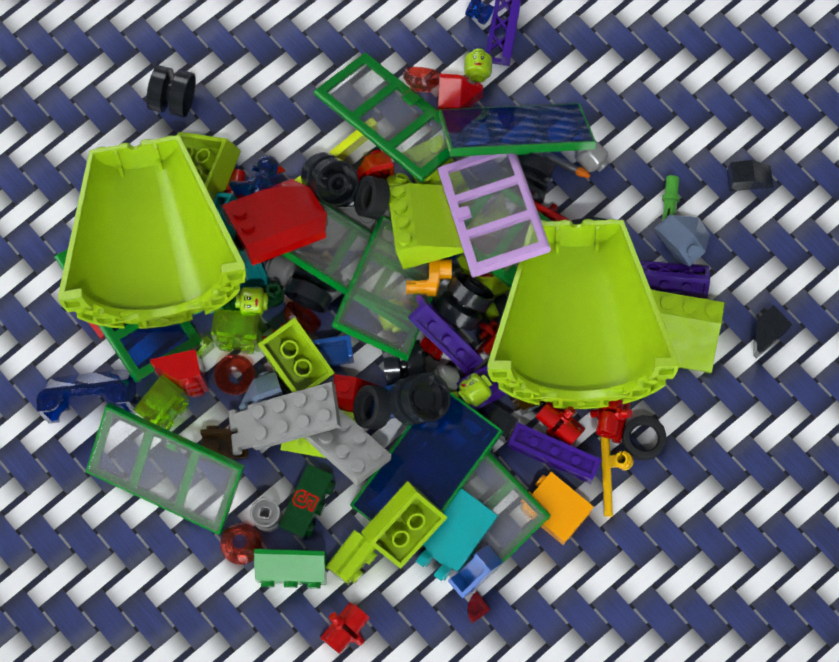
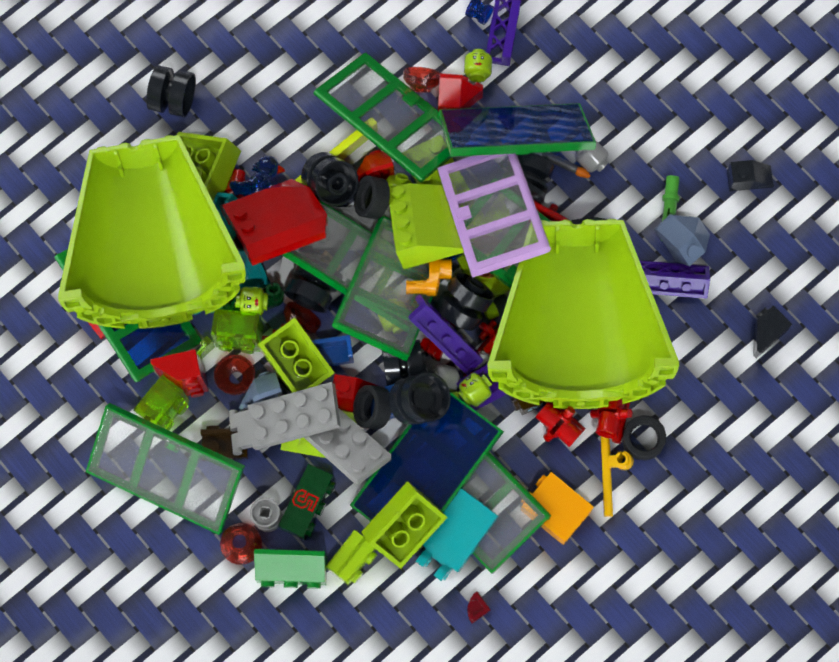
(58, 391): clear blue windscreen -> none
(280, 270): light grey head -> none
(345, 628): red pin -> none
(475, 572): blue panel -> none
(500, 418): black slope -> none
(554, 453): dark purple fence -> none
(692, 328): lime slope -> none

